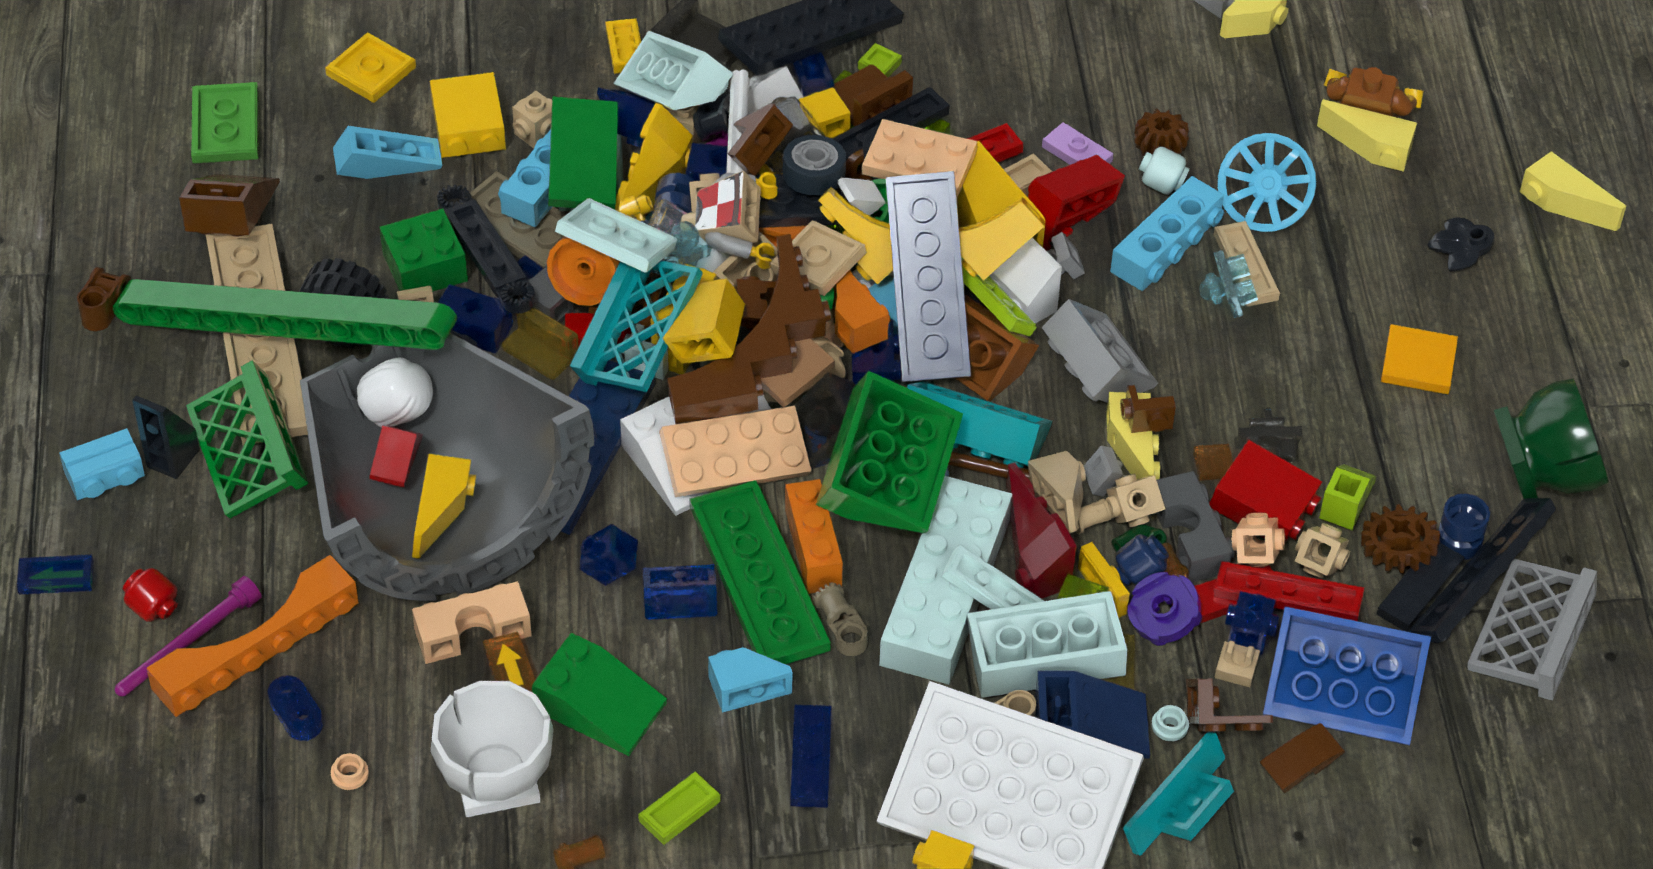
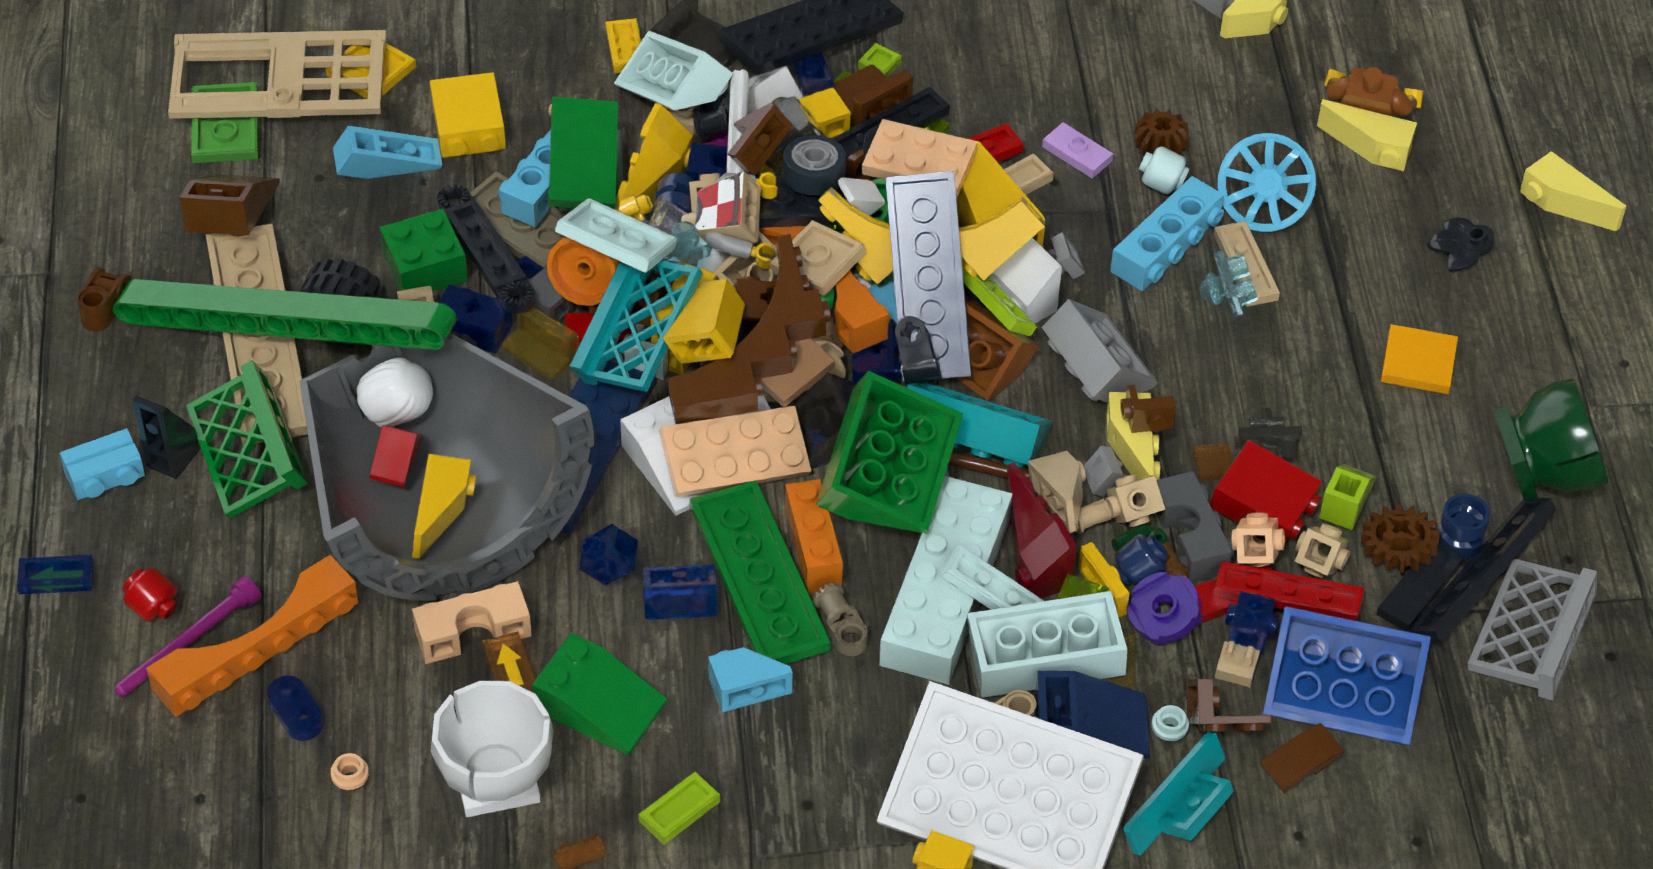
(286, 74): none -> tan door
(532, 118): tan brick -> none
(632, 113): clear blue slope -> none
(811, 756): clear blue plate -> none
(915, 357): none -> black piece
(1074, 194): red wedge -> none

